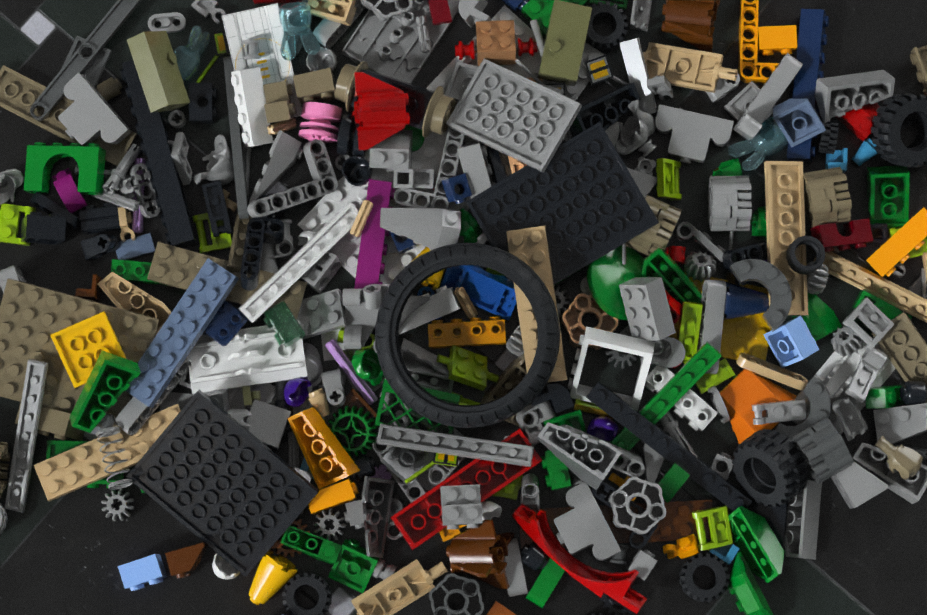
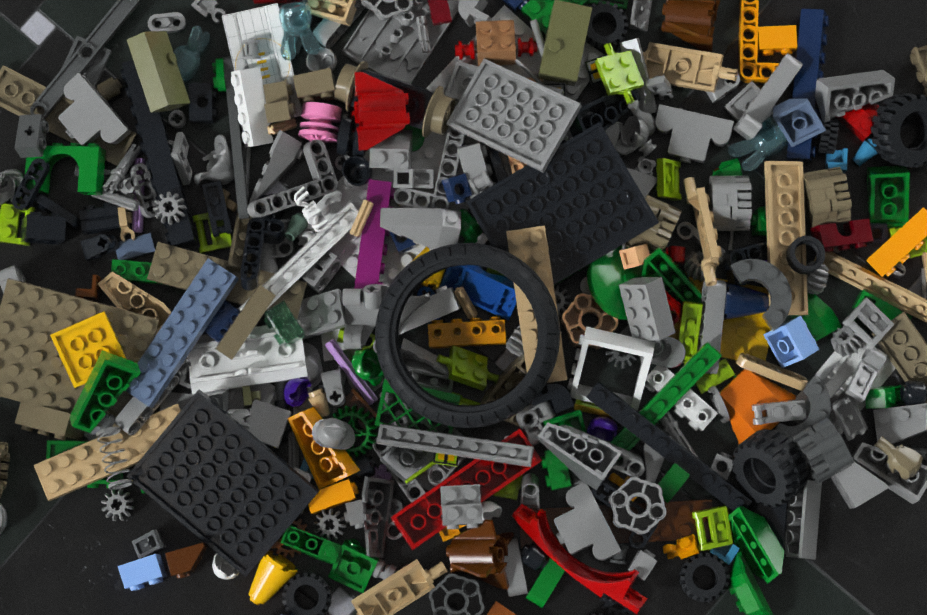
(26, 435): light grey tile -> none
(31, 135): none -> dark grey brick
(38, 183): none -> black beam
(67, 190): magenta brick -> none
(149, 543): none -> dark grey slope
(176, 204): none -> light grey gear
(219, 80): none -> green plate
(221, 48): piece -> none
(245, 322): none -> dark tan tile
(296, 226): none -> sand green cone
(310, 211): none -> white animal
(333, 434): none -> light grey piece
(480, 182): none -> light grey bush
(619, 73): none -> lime plate
(634, 256): none -> light nougat panel
(707, 235): none -> tan plate

